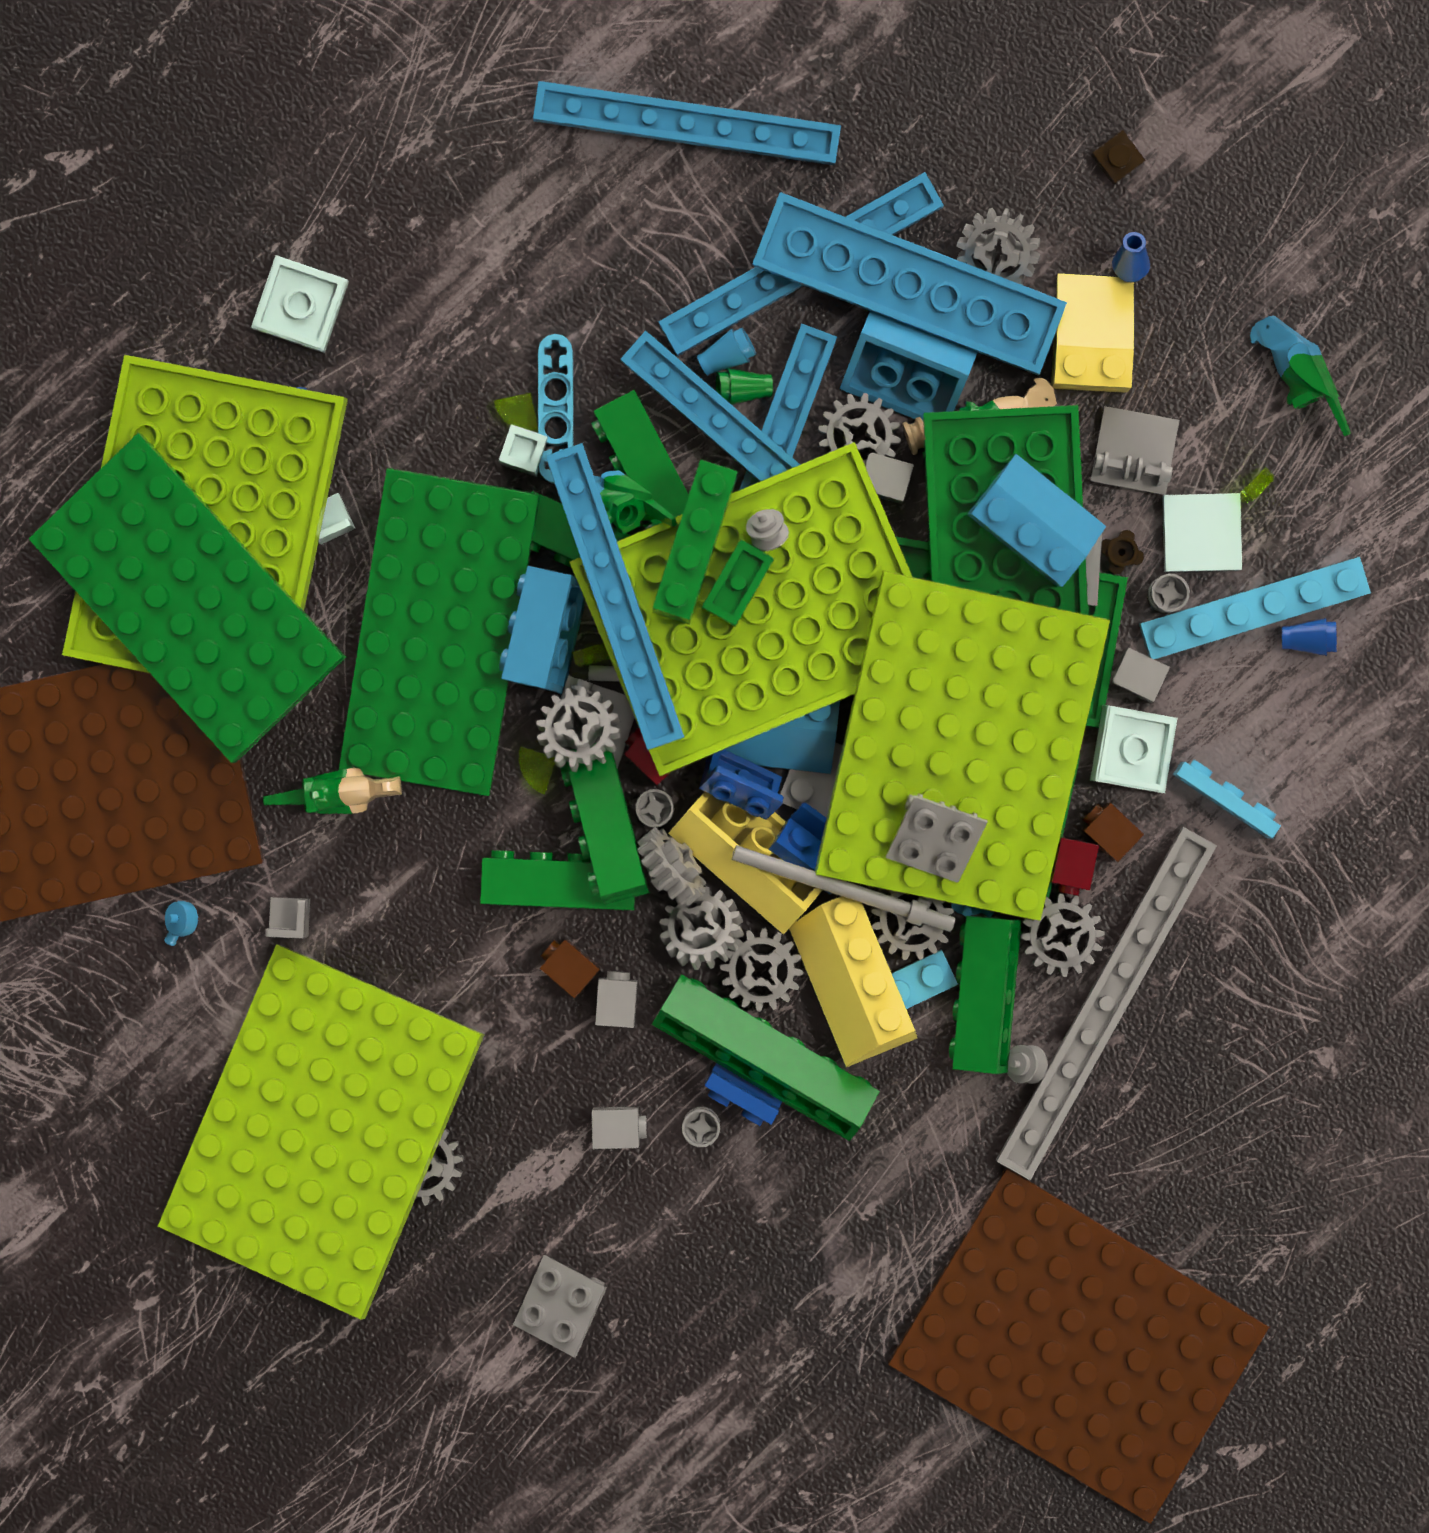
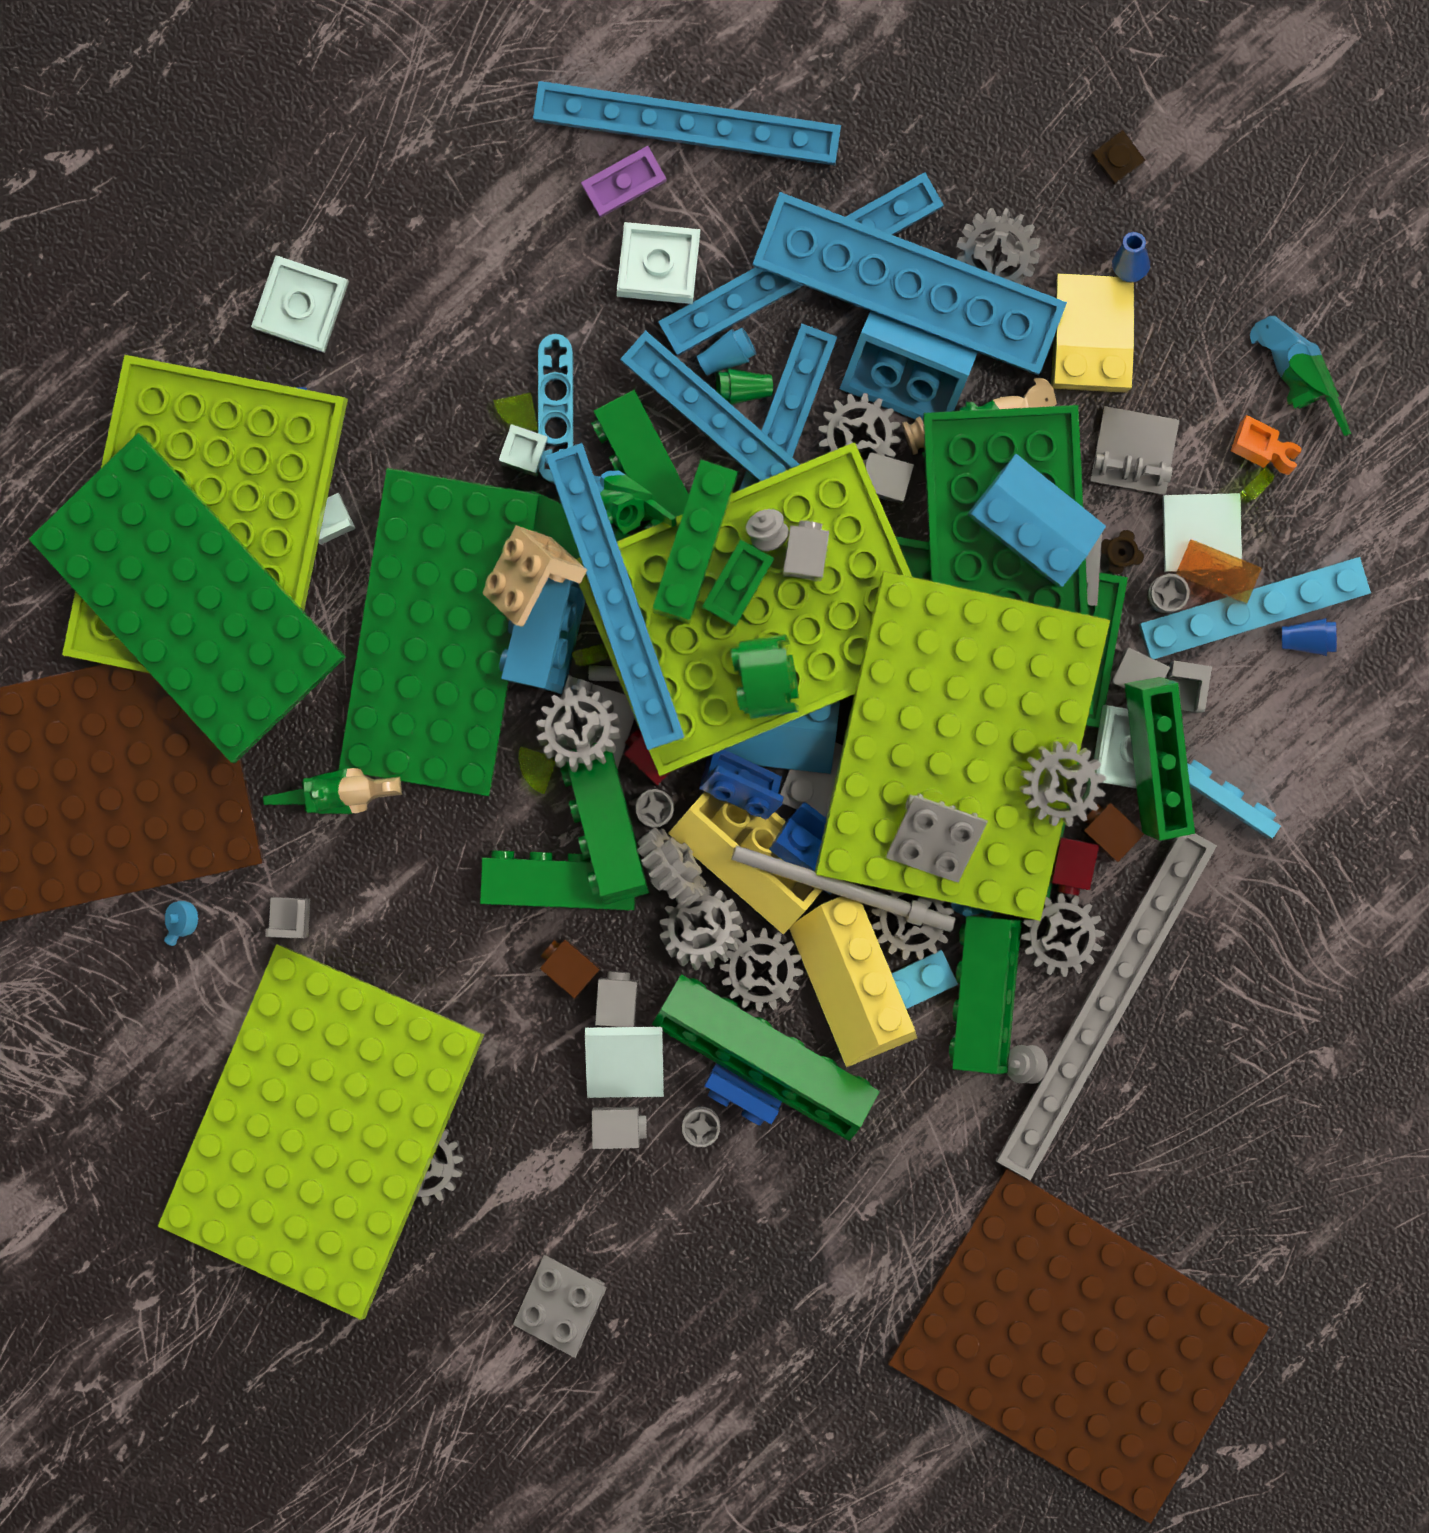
(523, 571): none -> tan bracket
(624, 181): none -> medium lavender plate
(624, 1062): none -> light aqua tile
(658, 263): none -> light aqua tile
(766, 676): none -> green brick
(806, 551): none -> light grey brick
(1076, 776): none -> light grey gear
(1160, 758): none -> green brick
(1193, 684): none -> light grey panel
(1218, 571): none -> clear orange plate
(1261, 445): none -> orange plate

